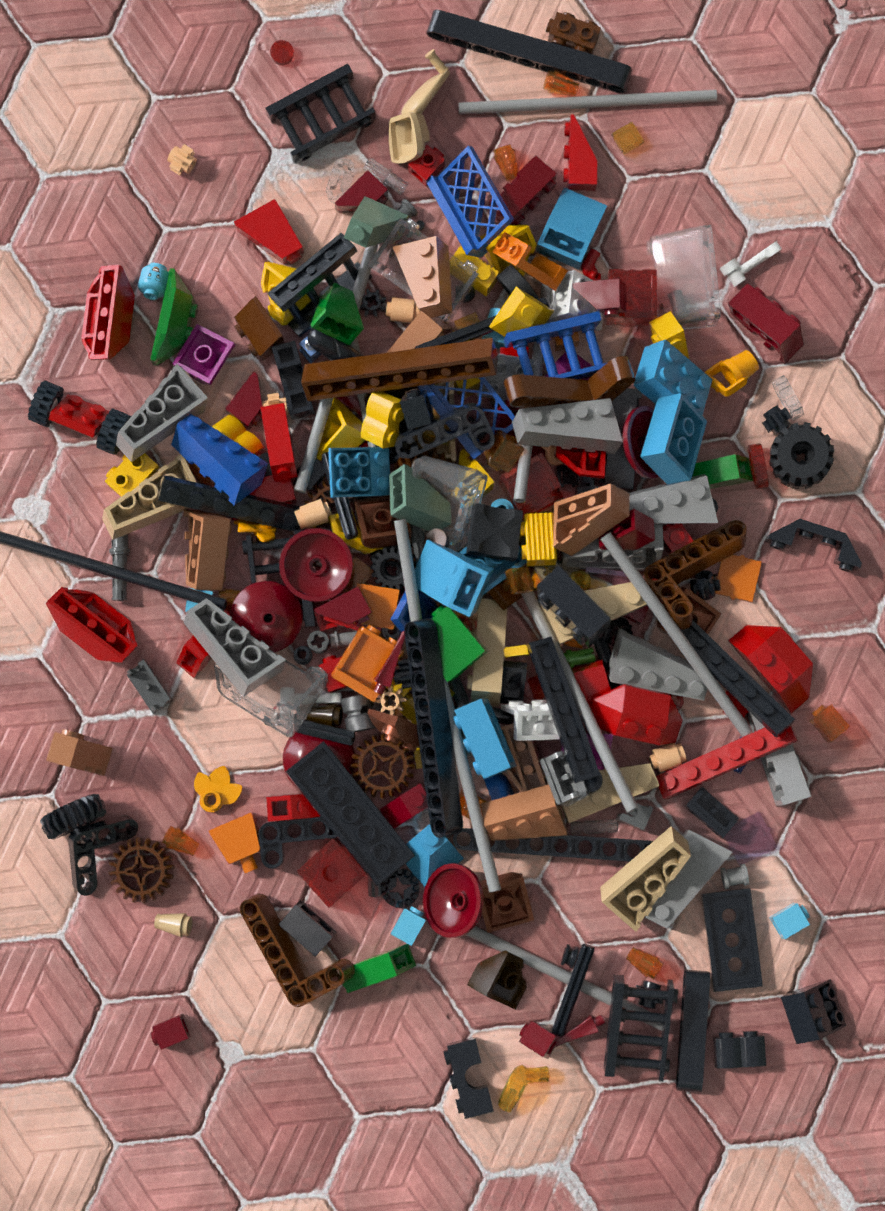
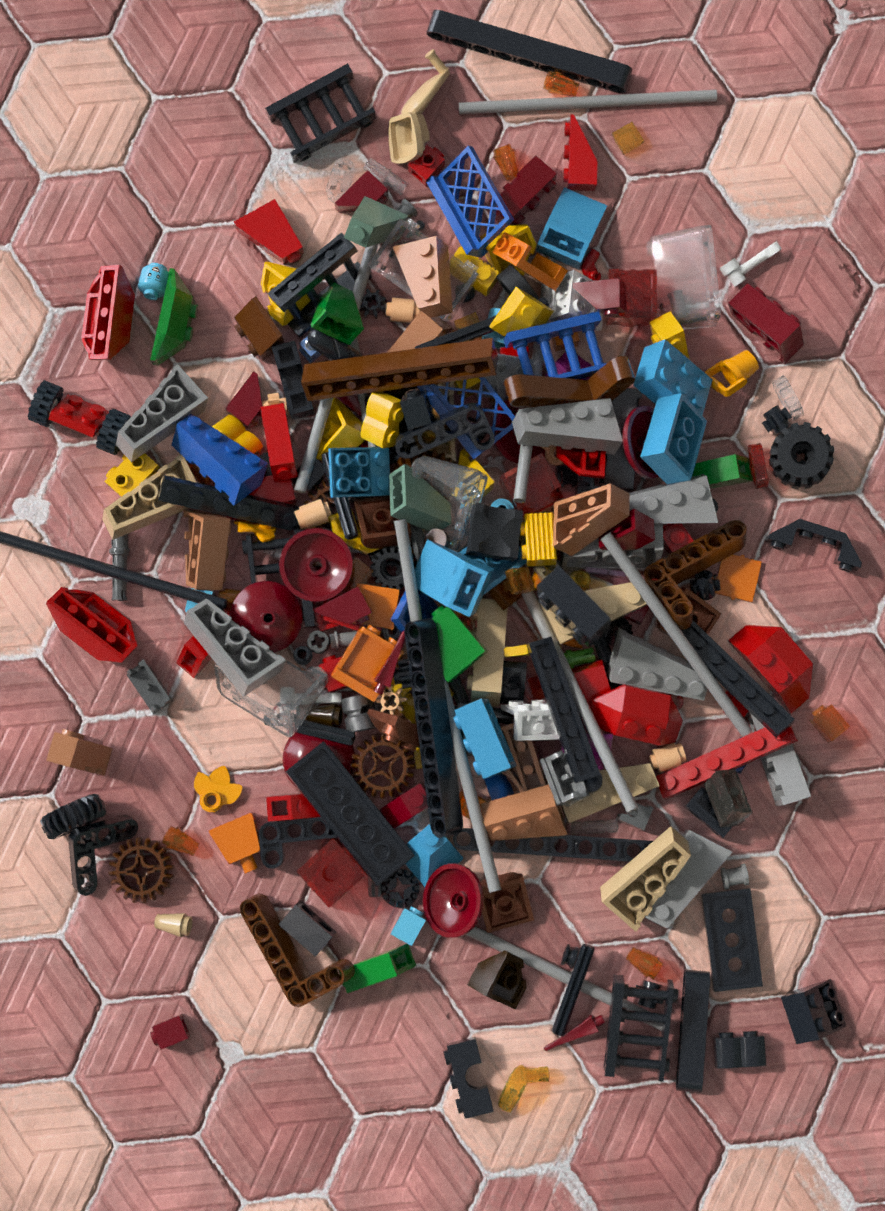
(182, 159): light nougat gear -> none
(204, 354): magenta slope -> none
(282, 52): clear red tile -> none
(503, 452): clear orange brick -> none
(538, 1039): dark red brick -> none
(573, 32): reddish brown brick -> none
(728, 798): none -> clear smoke brick
(750, 839): piece -> none
(790, 920): medium azure brick -> none

